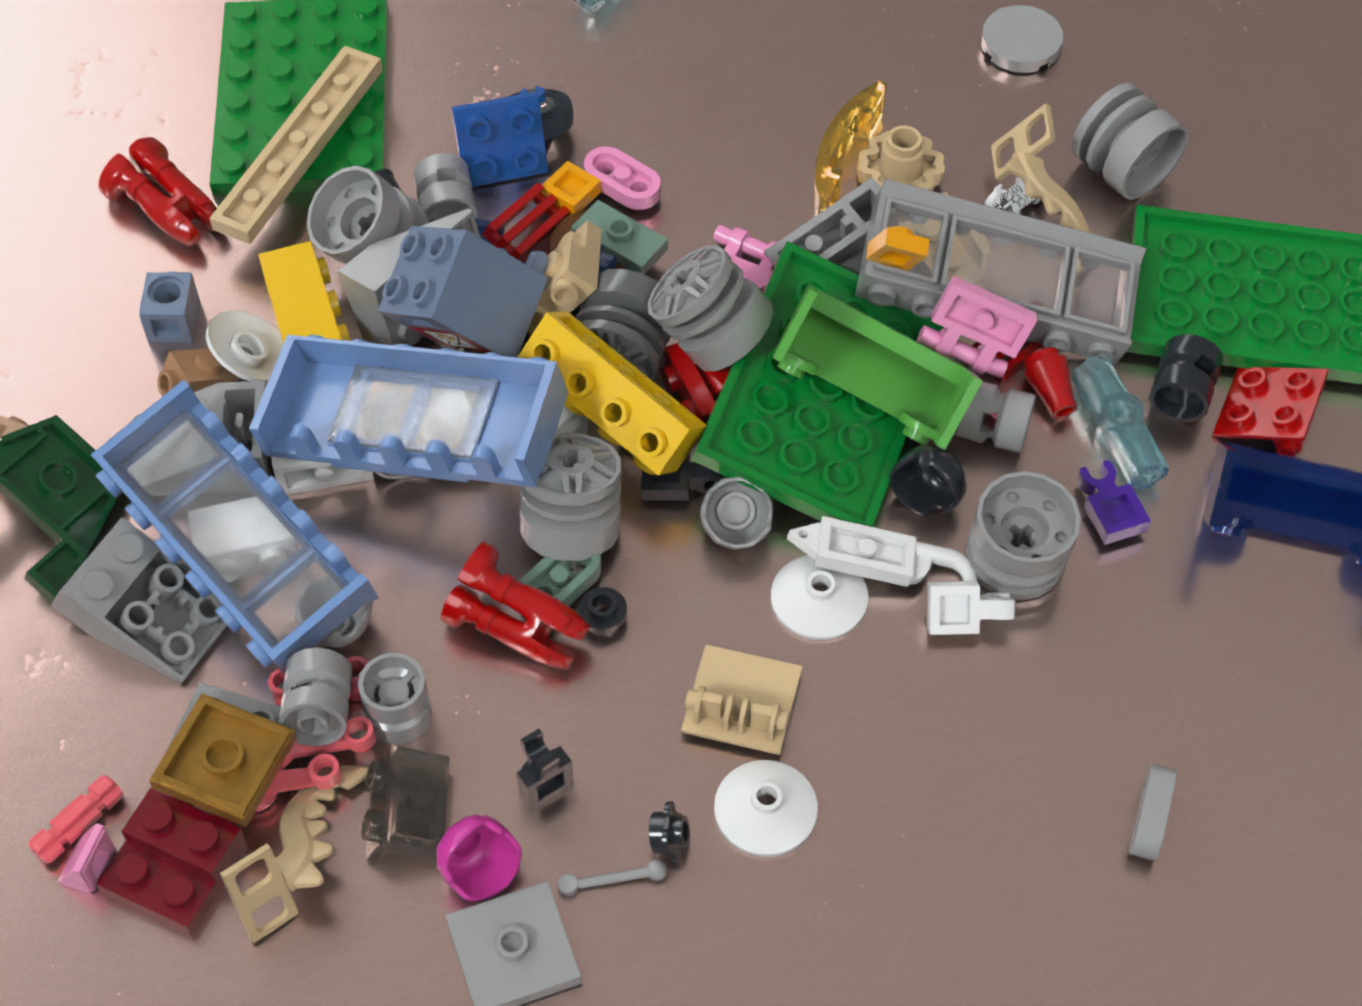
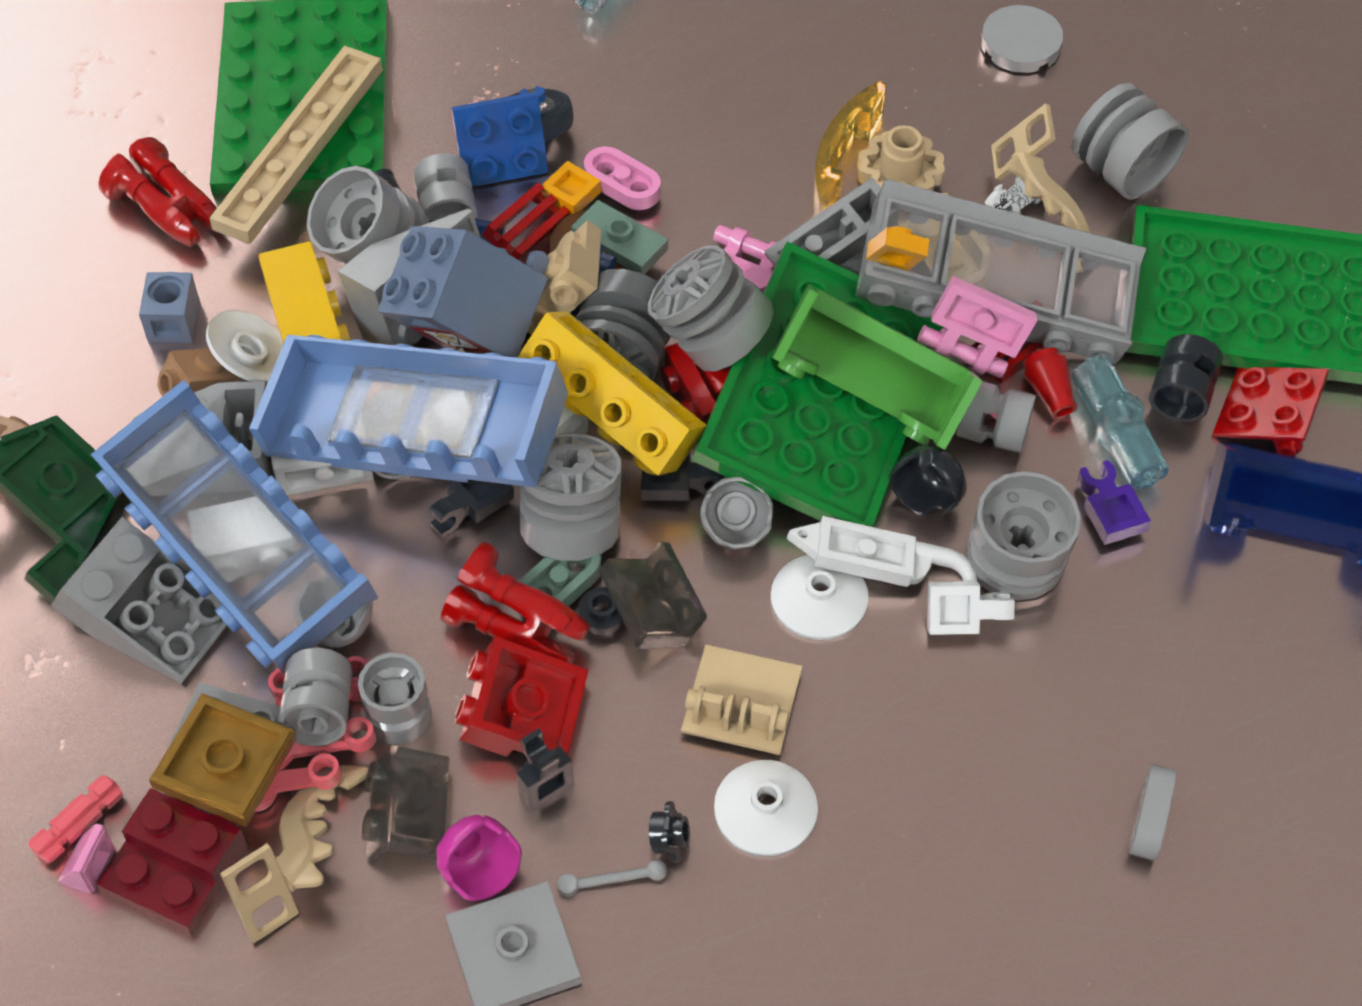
(473, 499): none -> black plate
(518, 694): none -> red plate
(654, 598): none -> clear smoke bracket

